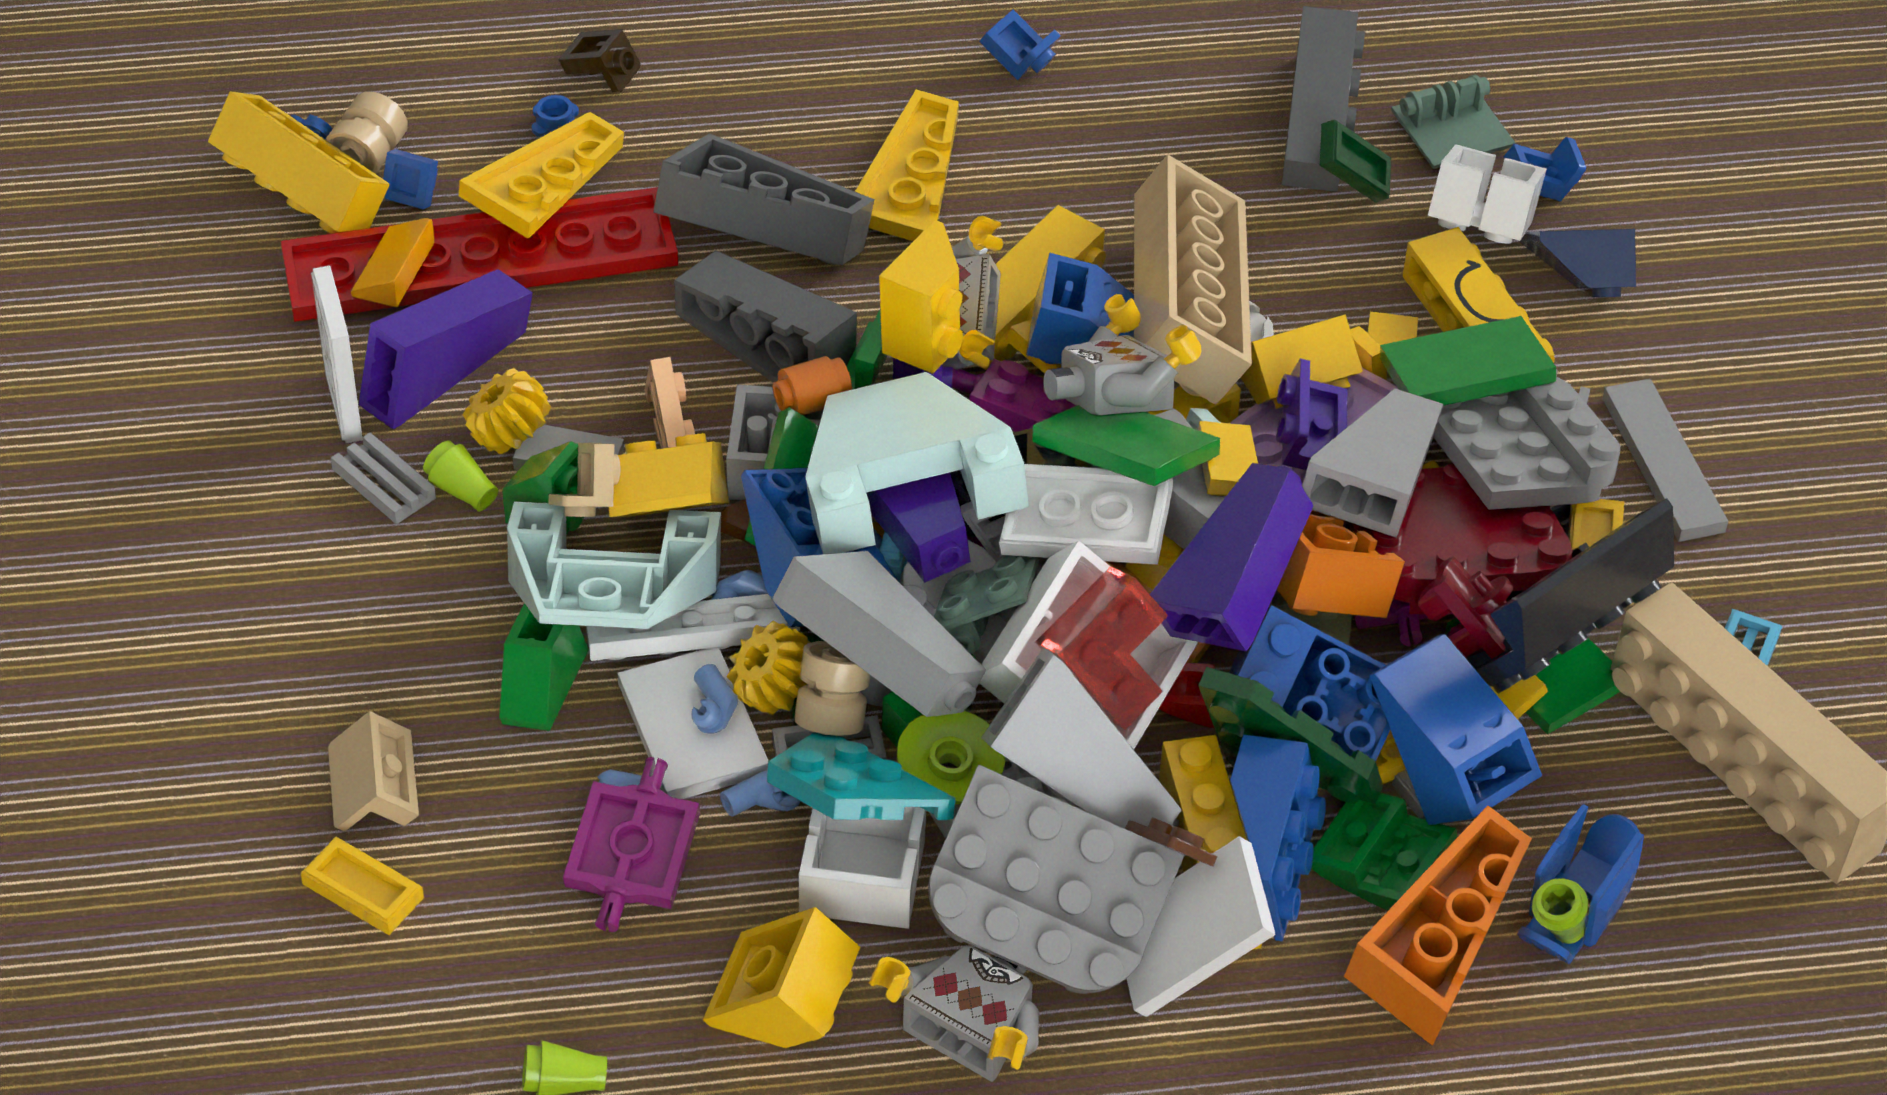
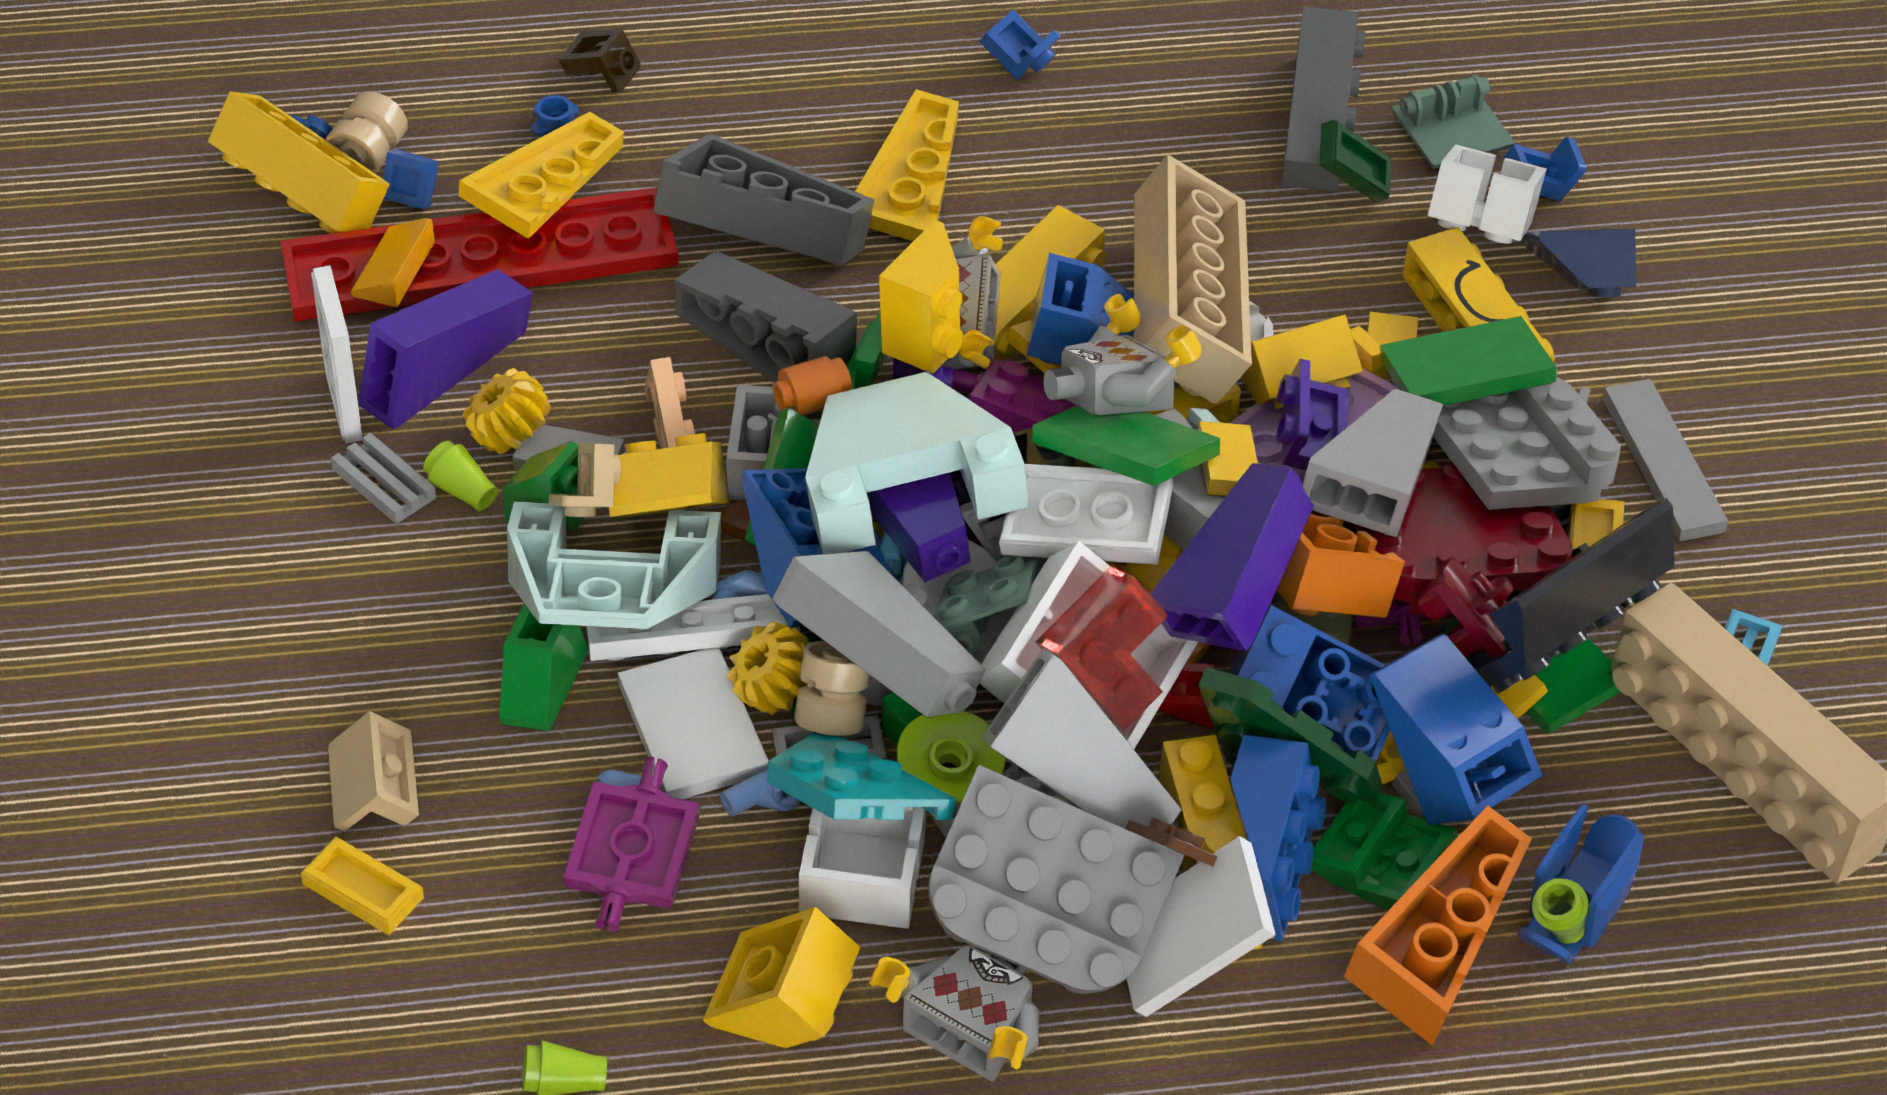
(719, 700): medium blue arm -> none

